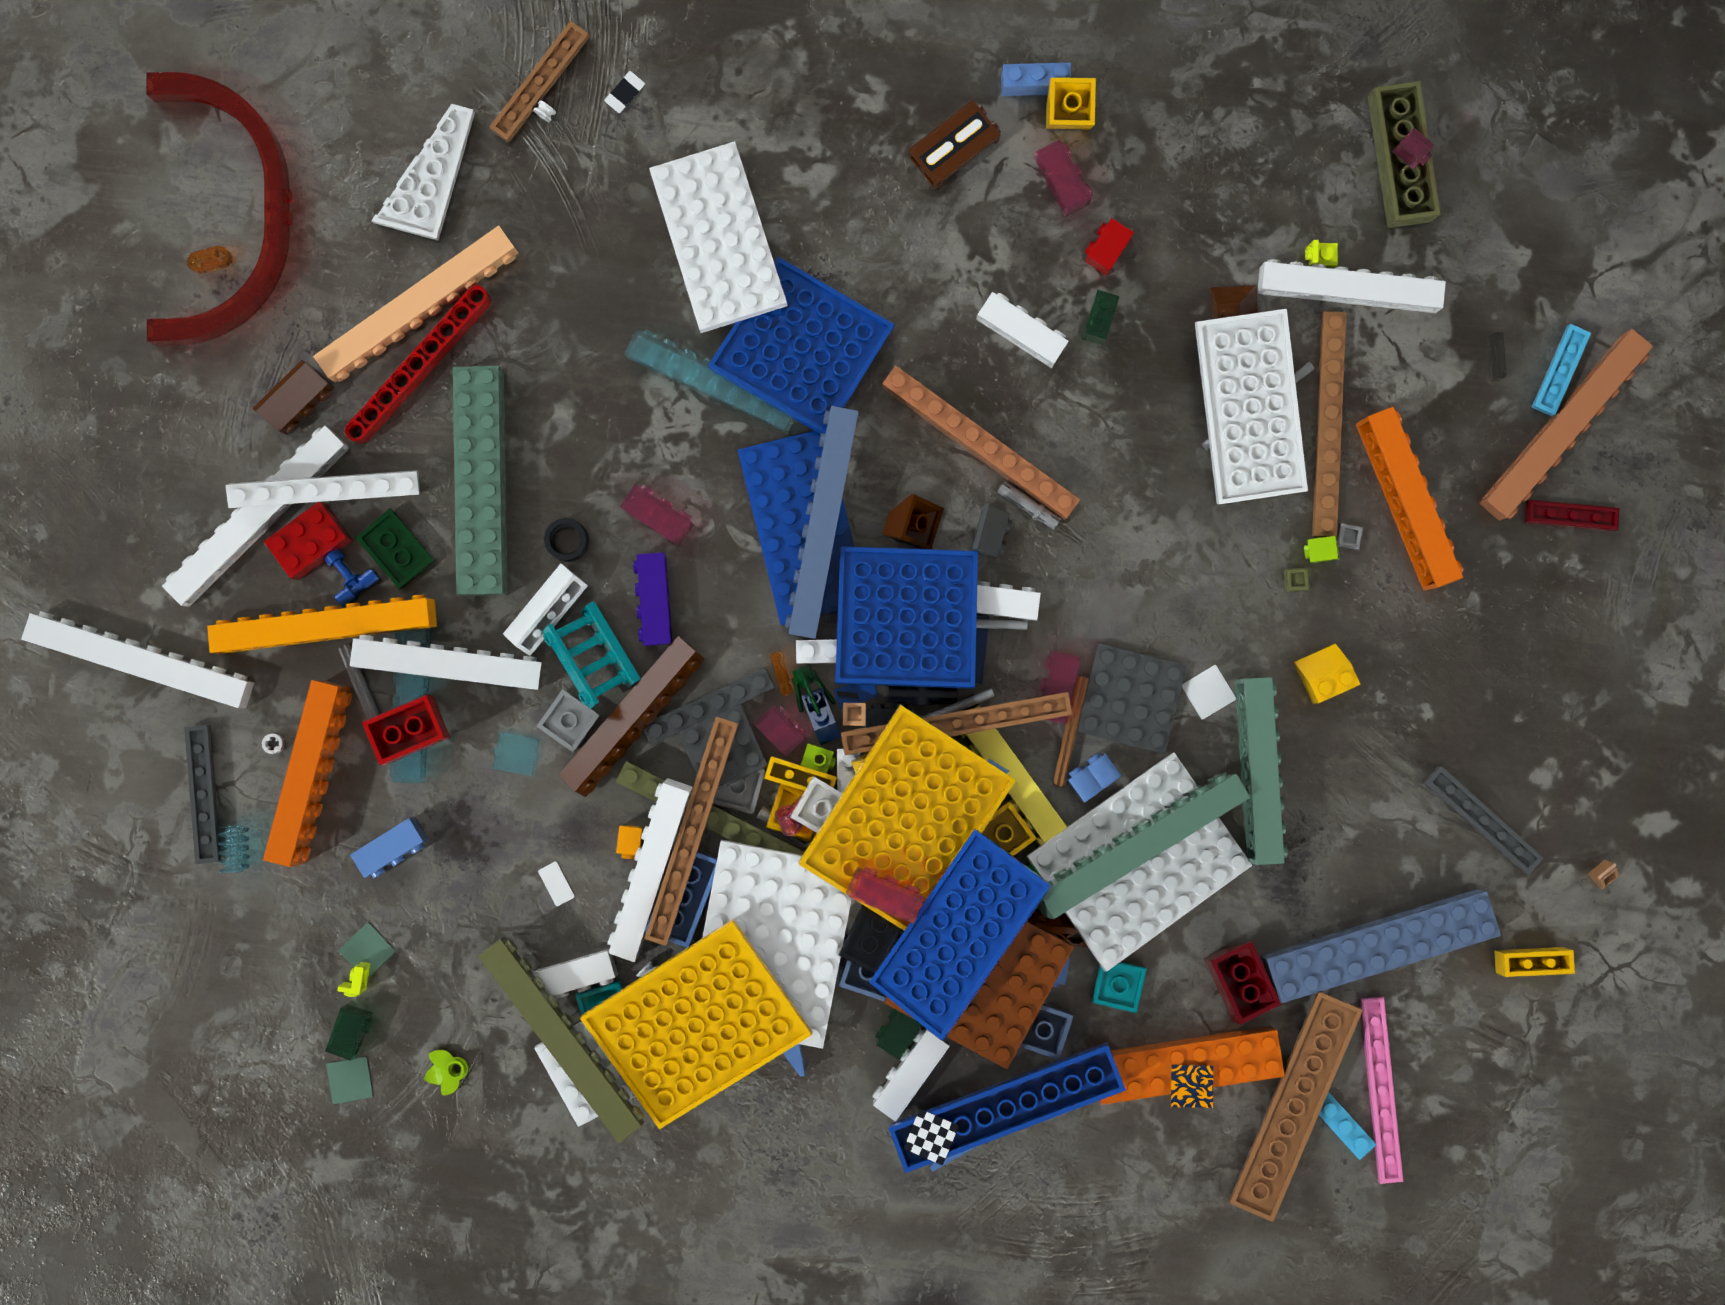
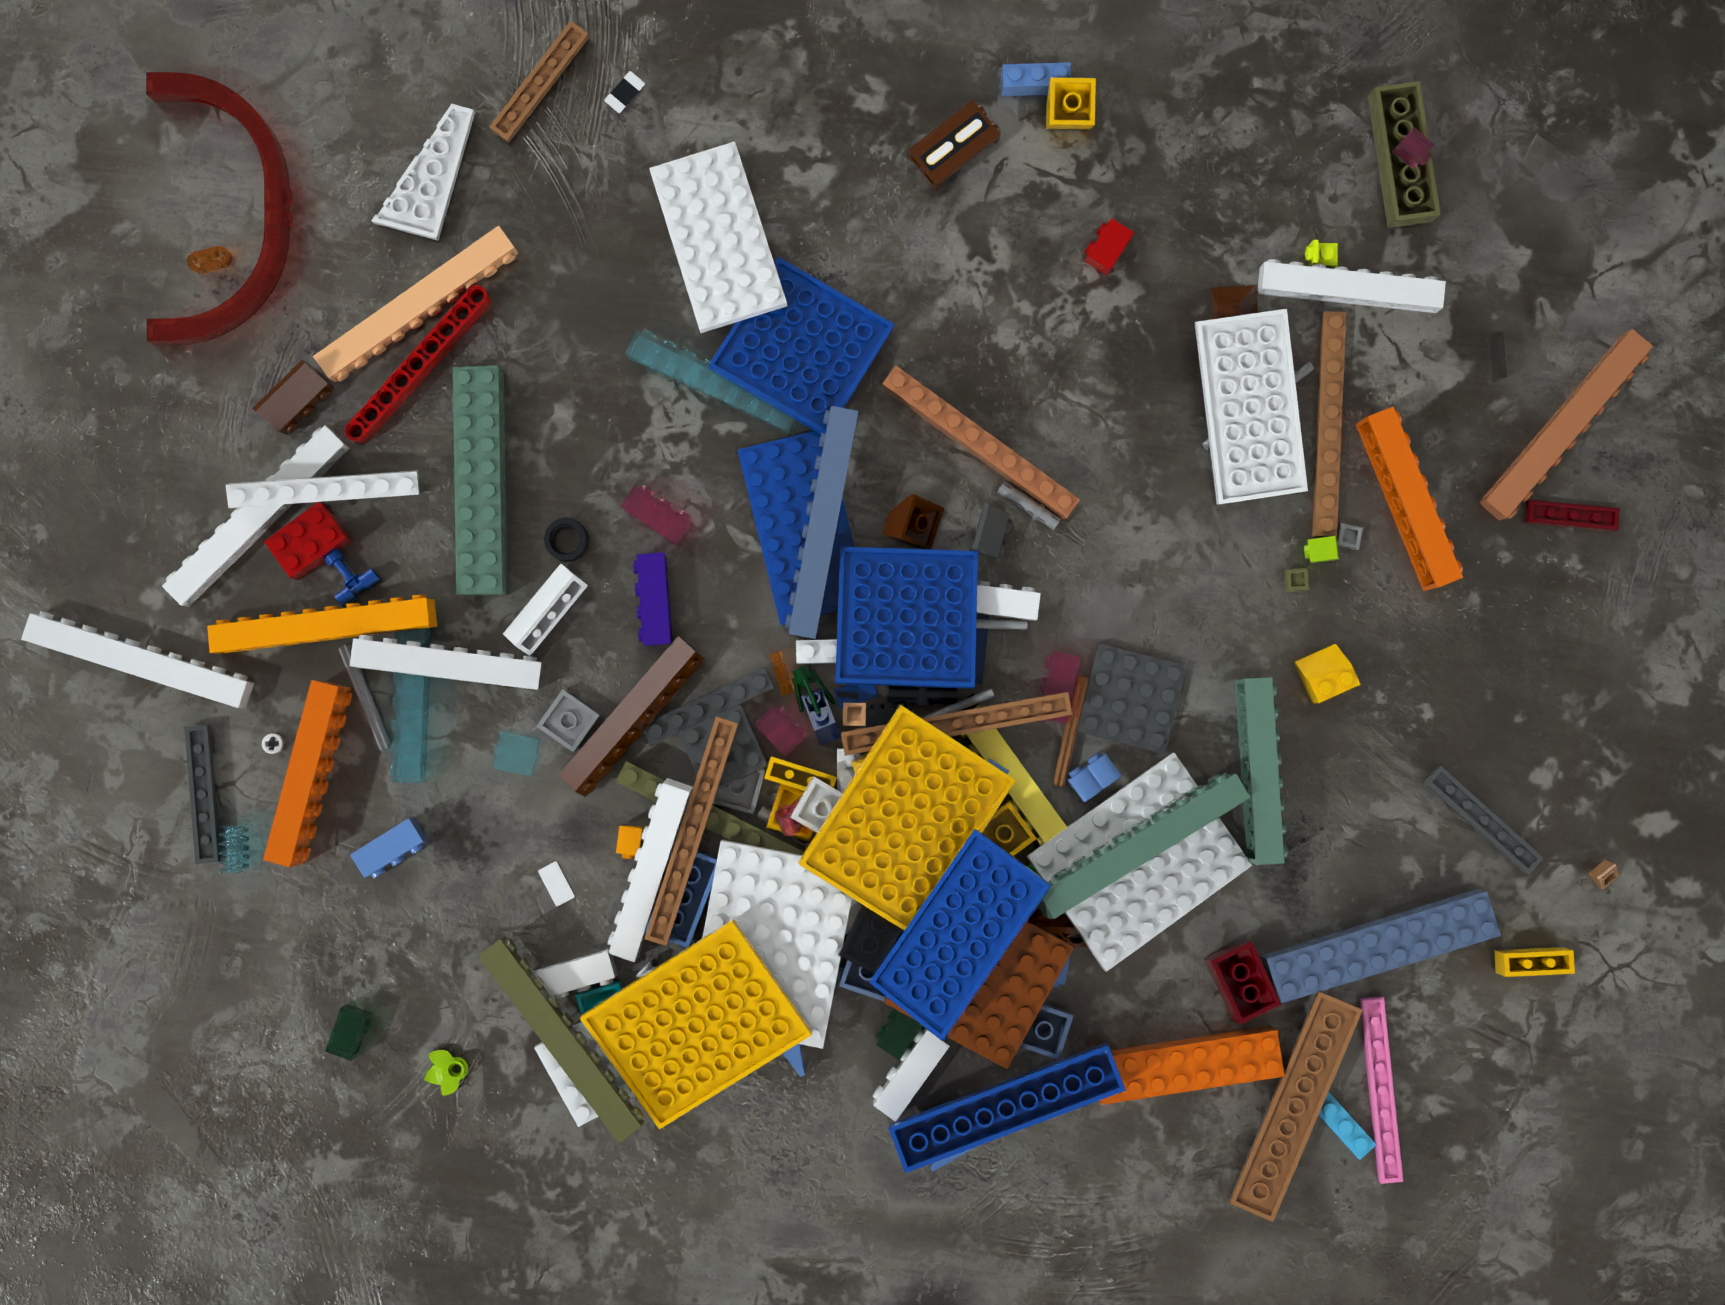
(349, 1080): sand green sticker -> none
(359, 980): neon yellow bracket -> none
(367, 947): sand green sticker -> none
(395, 549): dark green plate -> none
(406, 730): red brick -> none
(544, 111): white bush -> none
(602, 636): teal fence -> none
(818, 758): lime brick -> none
(885, 894): clear pink brick -> none
(931, 1137): sticker -> none
(1021, 329): white brick -> none
(1063, 177): clear pink brick -> none
(1100, 317): clear green brick -> none
(1120, 986): teal plate -> none
(1192, 1086): sticker -> none
(1208, 692): white sticker -> none
(1561, 370): medium azure plate -> none

